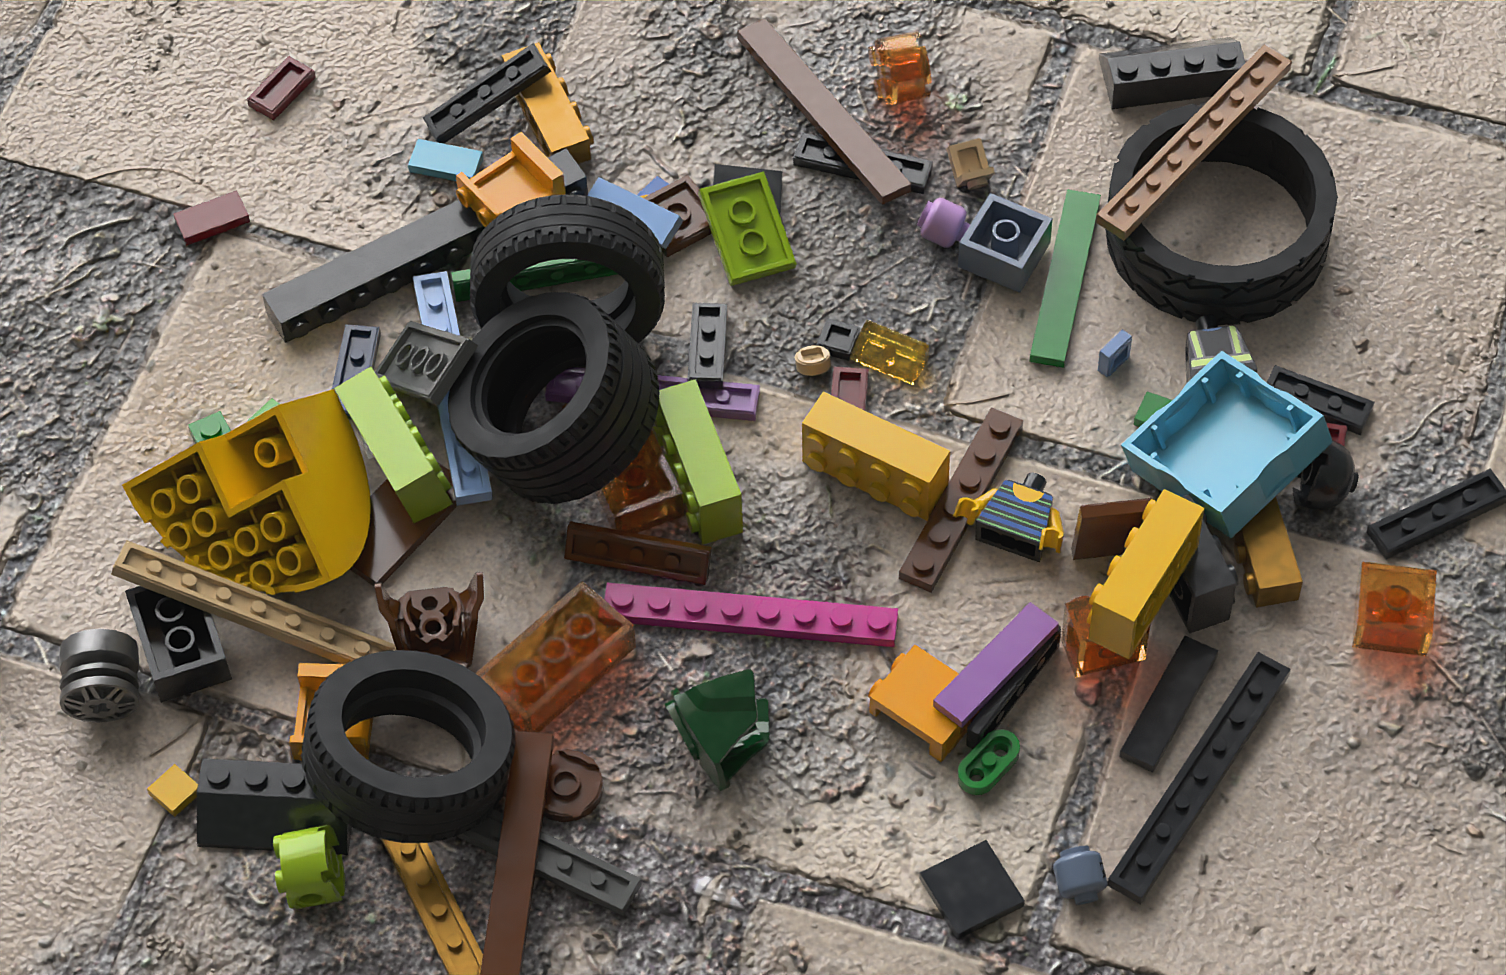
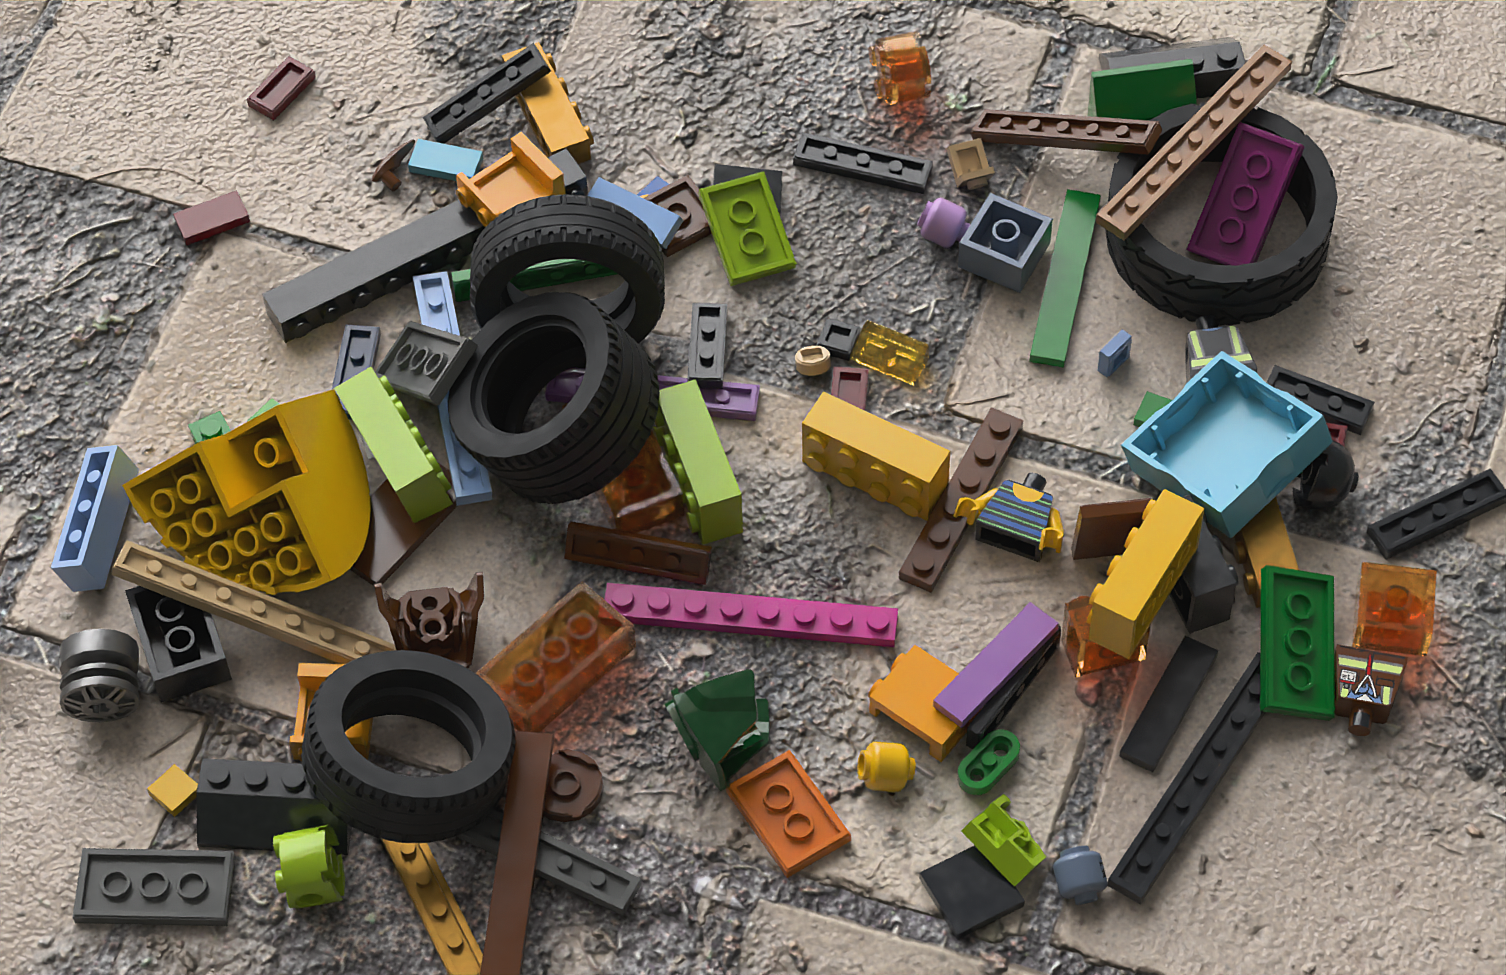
(94, 519): none -> light blue brick
(154, 887): none -> dark grey tile
(389, 164): none -> reddish brown bar
(788, 813): none -> orange tile
(824, 111): tile -> none
(885, 766): none -> yellow head
(1004, 841): none -> lime slope
(1067, 131): none -> reddish brown tile
(1142, 90): none -> green slope
(1245, 197): none -> magenta tile
(1297, 643): none -> green tile
(1366, 686): none -> torso

